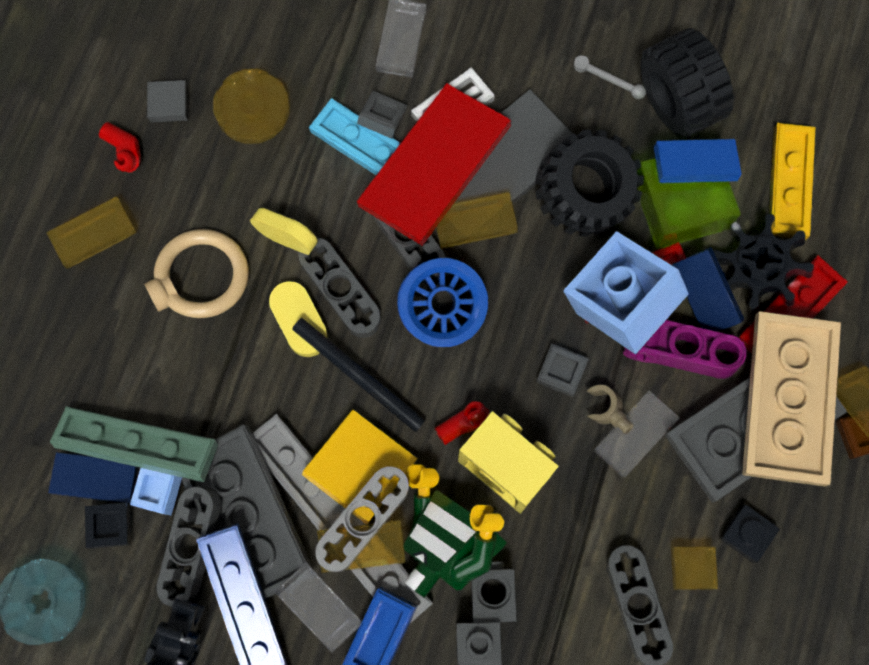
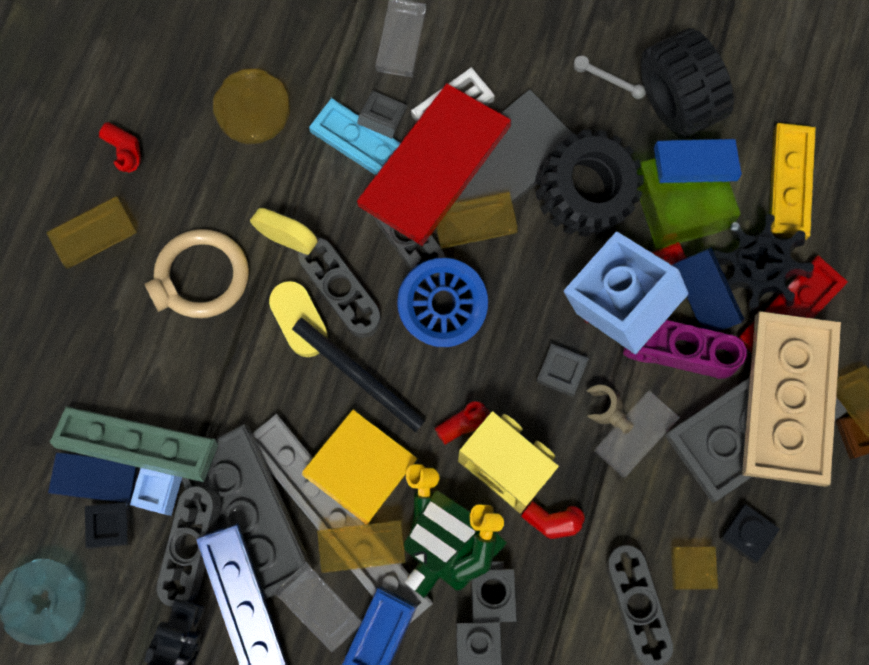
(167, 101): dark grey tile -> none
(390, 501): light grey beam -> none
(556, 524): none -> red arm

